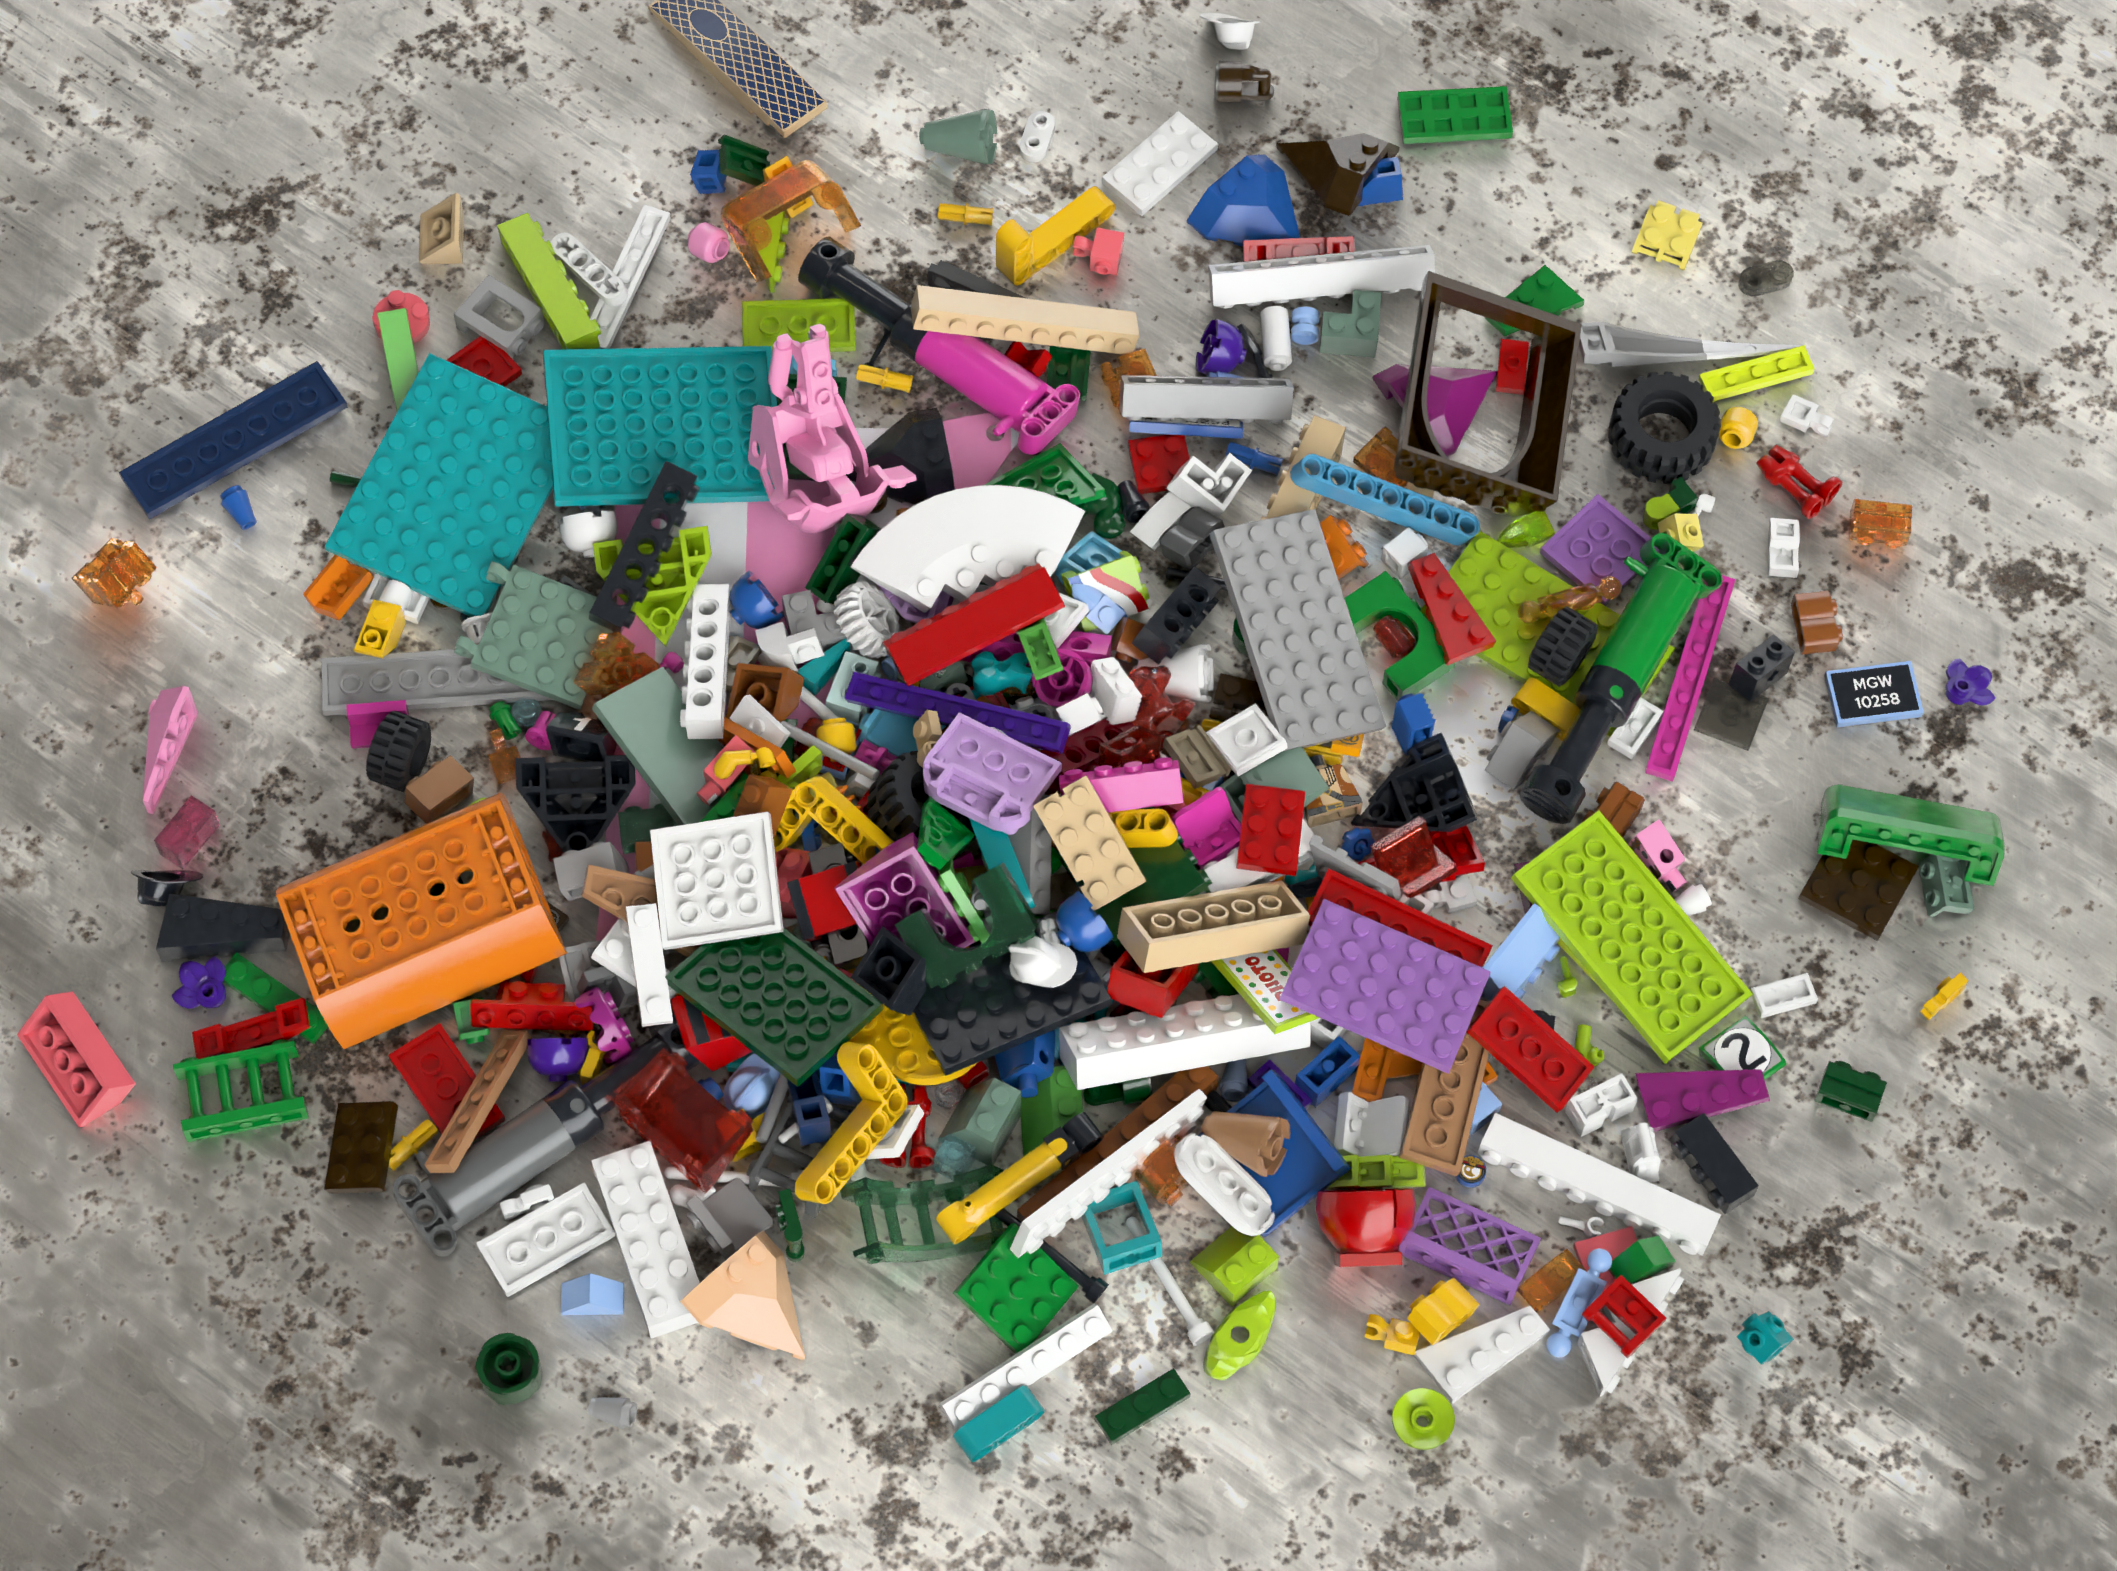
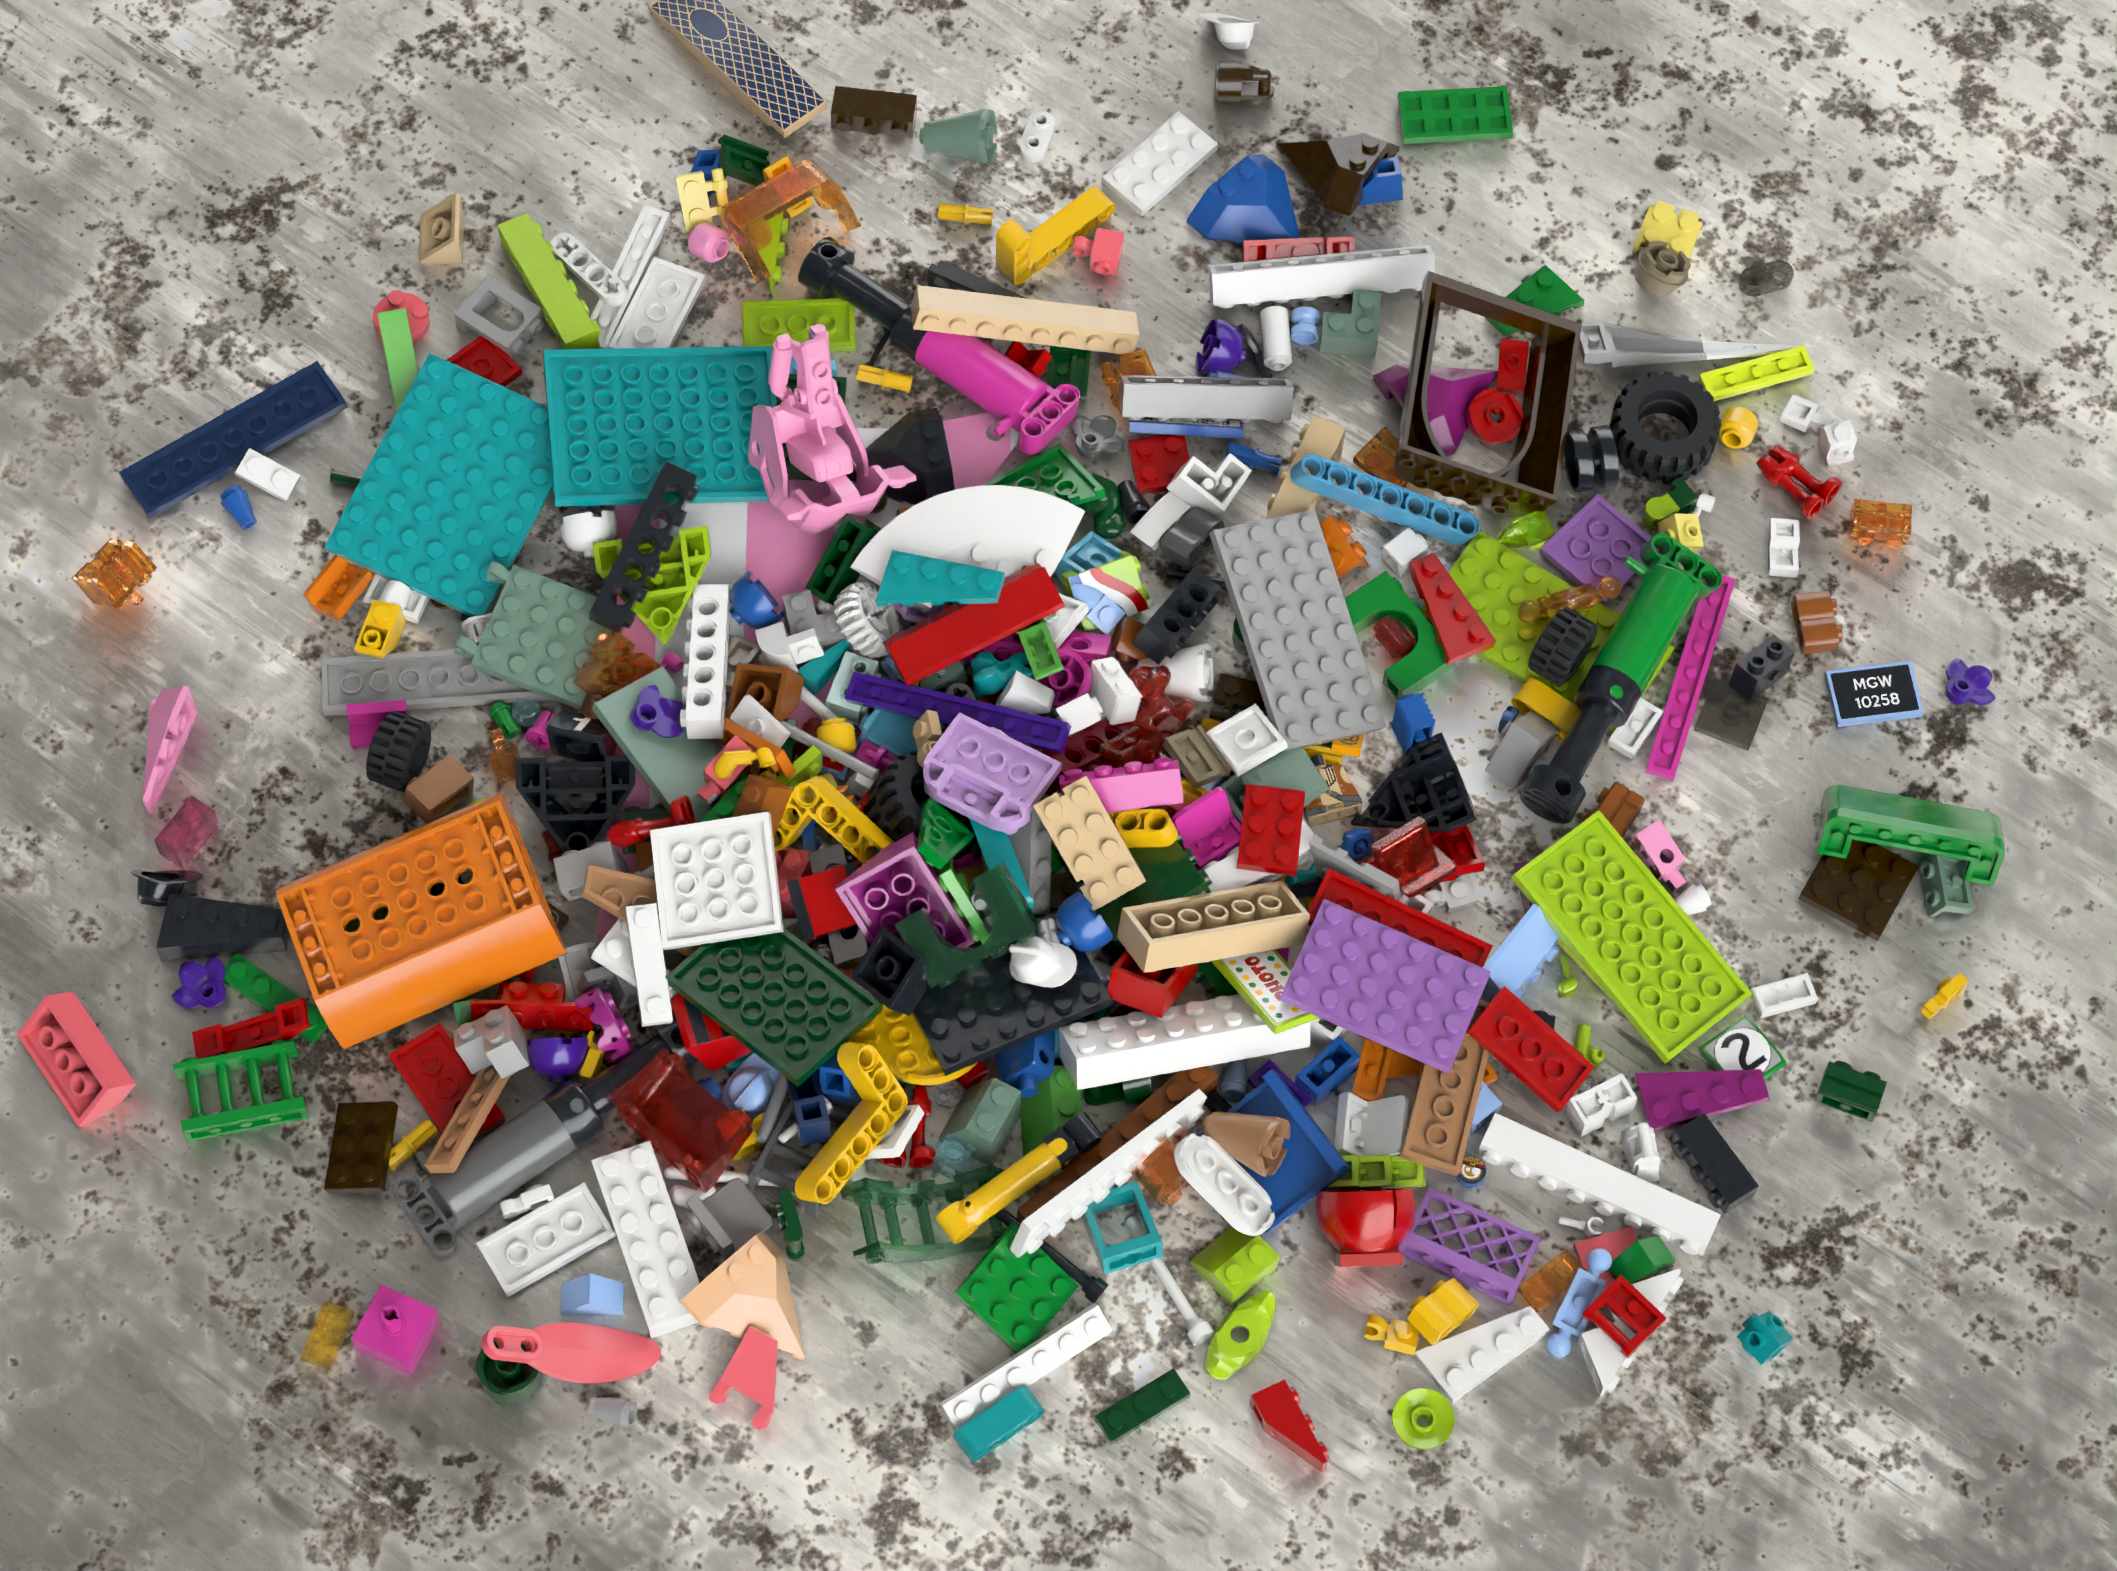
(267, 475): none -> white plate
(327, 1335): none -> clear yellow plate
(395, 1329): none -> dark pink brick
(494, 1041): none -> light grey brick
(574, 1351): none -> coral plant
(632, 831): none -> red piece
(659, 307): none -> white plate
(659, 712): none -> dark purple plate
(694, 198): none -> light yellow plate
(752, 1374): none -> coral flag
(873, 112): none -> dark brown brick
(926, 579): none -> teal wing
(1026, 695): none -> white slope
(1095, 435): none -> dark grey plate
(1284, 1421): none -> red slope
(1484, 428): none -> red plate
(1591, 458): none -> black wheel
(1661, 269): none -> dark tan cone
(1837, 443): none -> white brick

